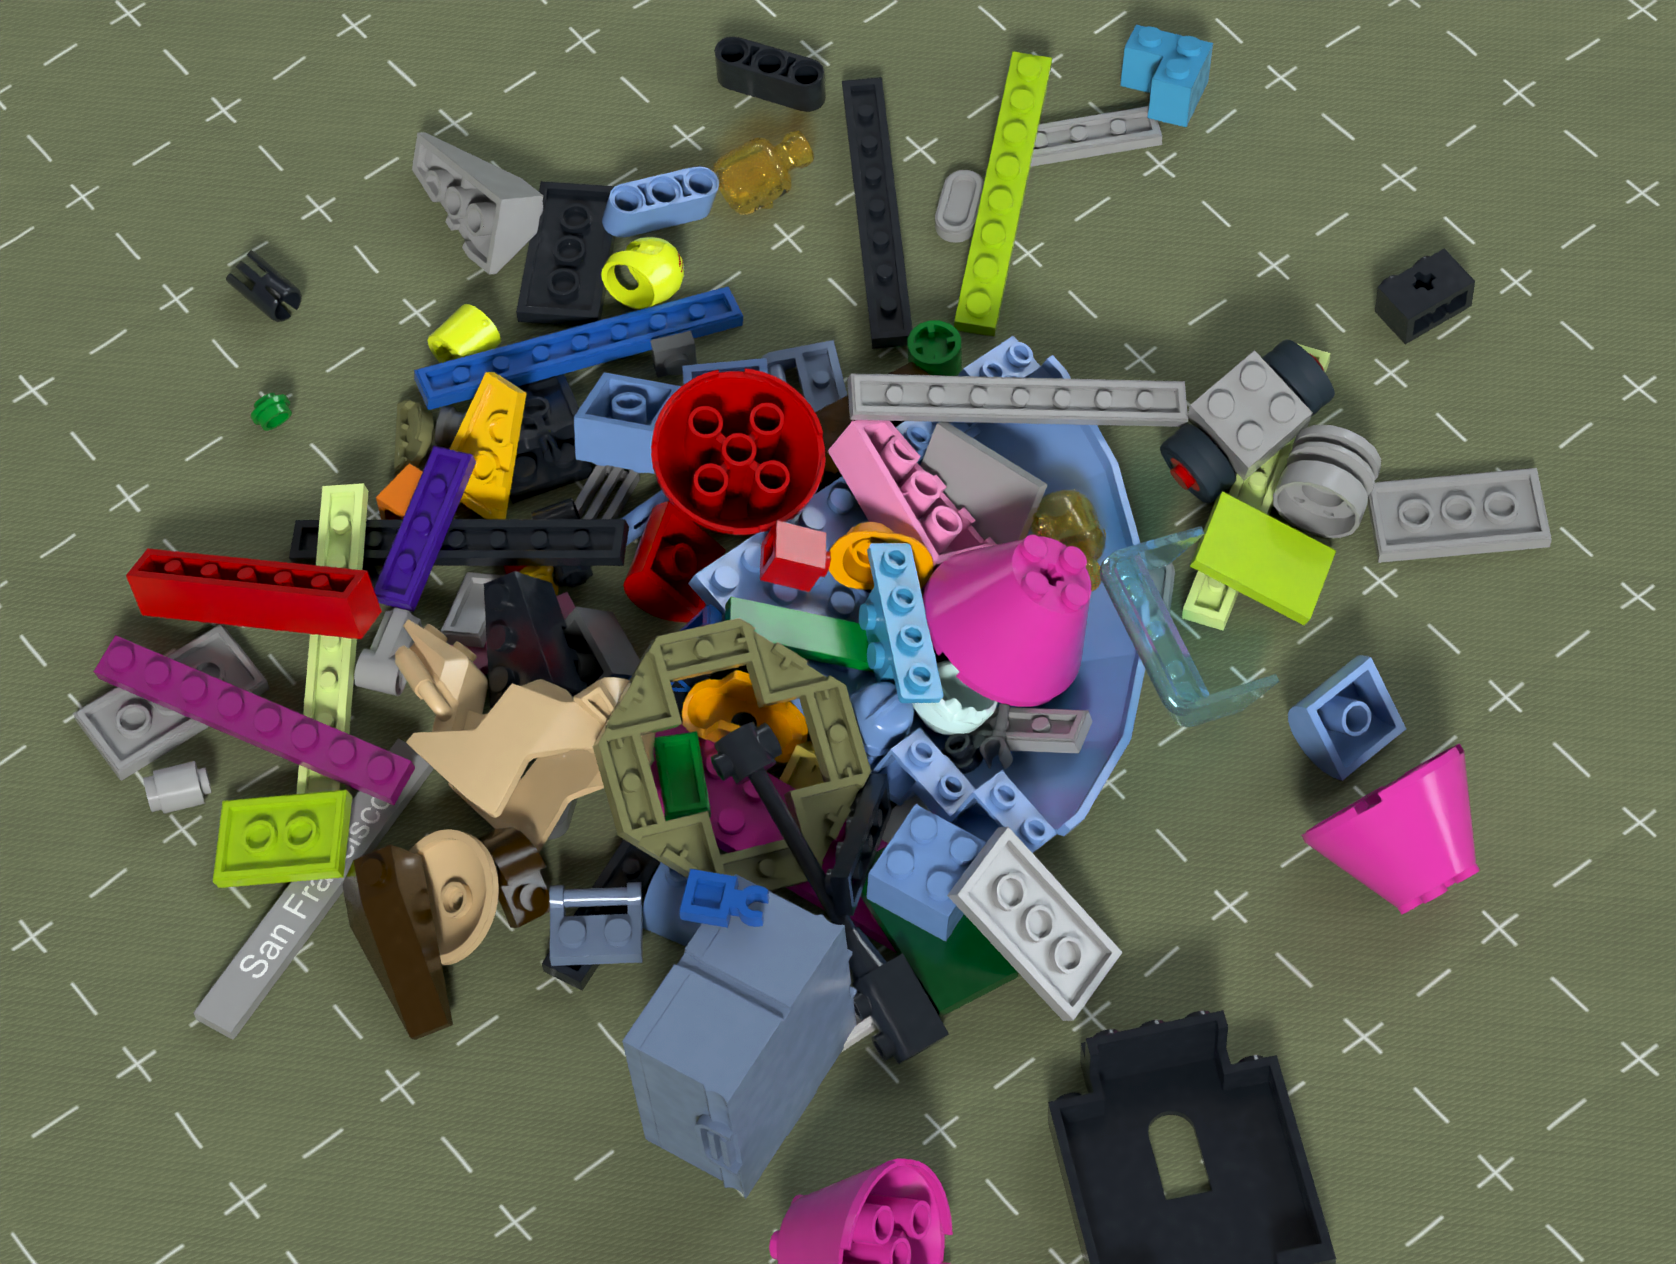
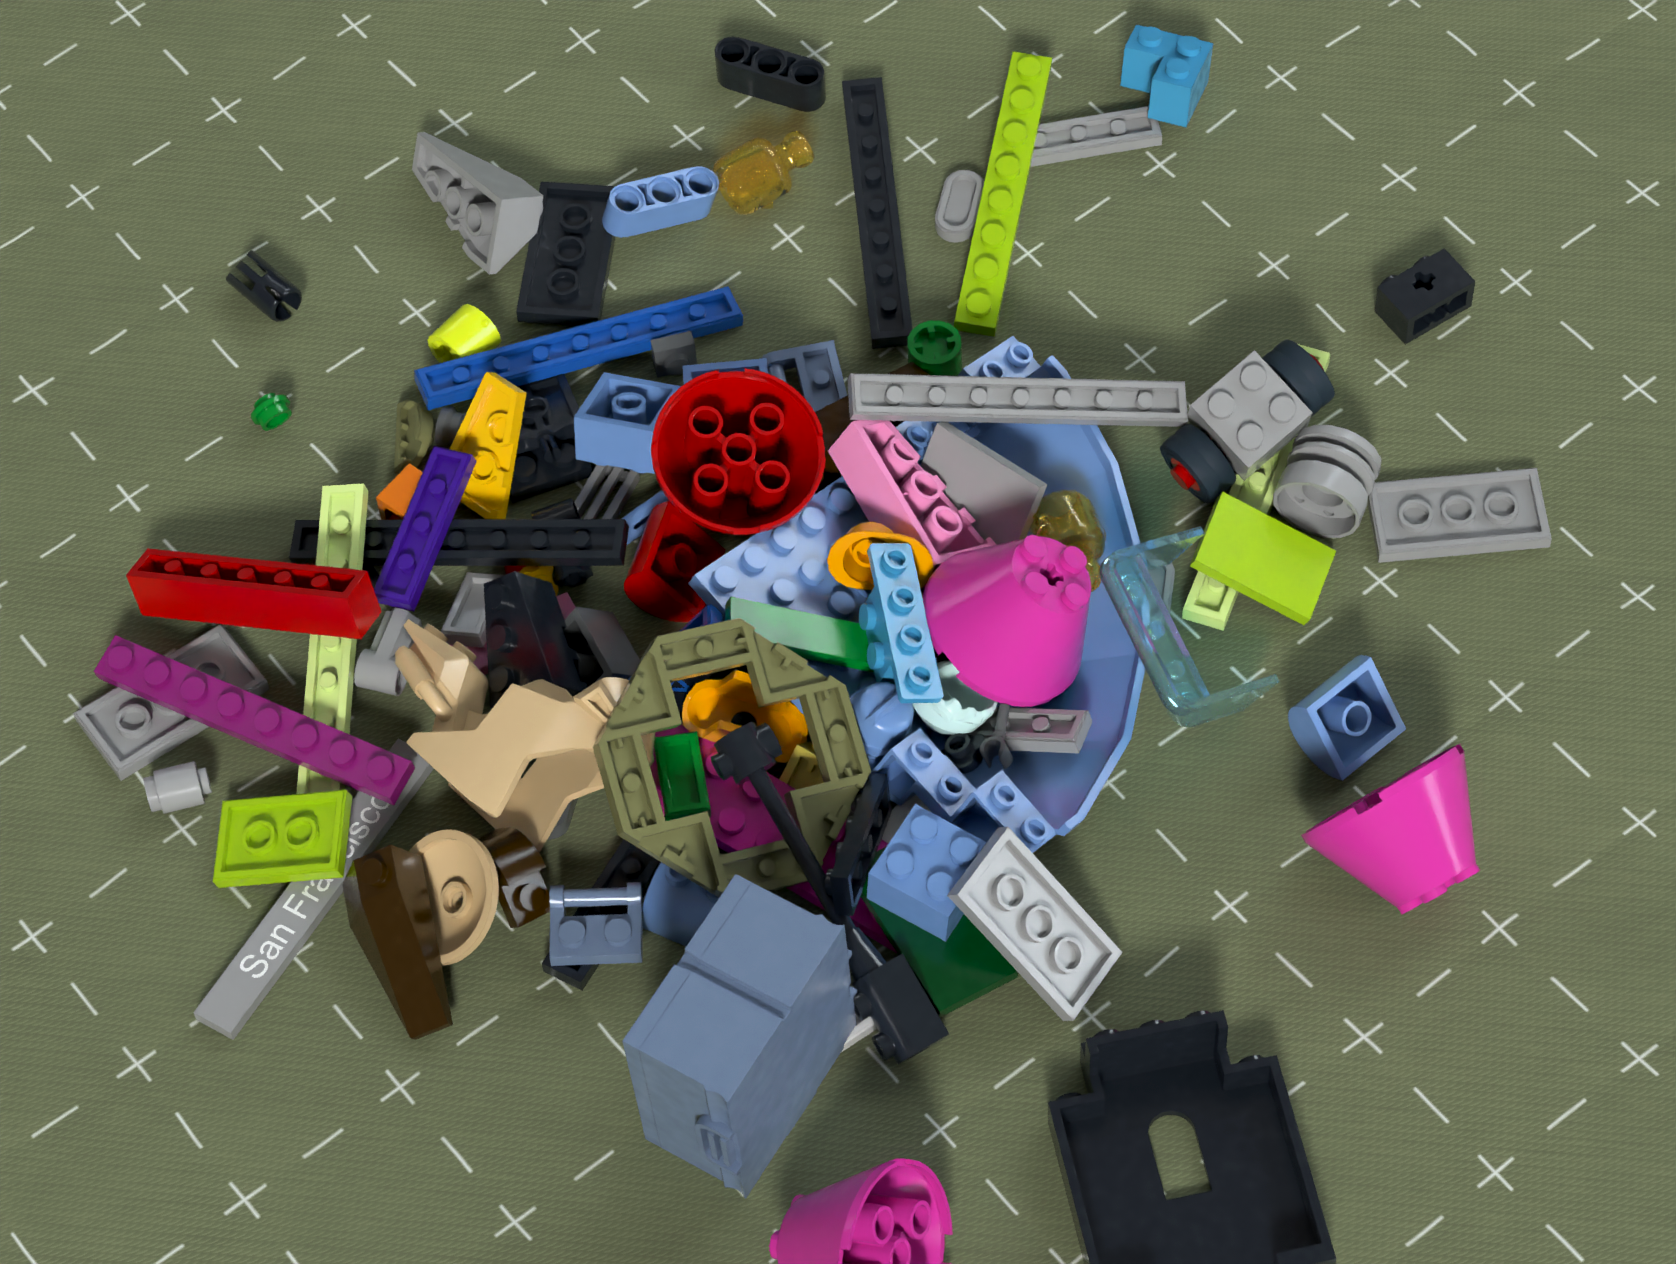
(653, 265): neon yellow helmet -> none
(715, 898): blue plate -> none
(794, 556): red brick -> none

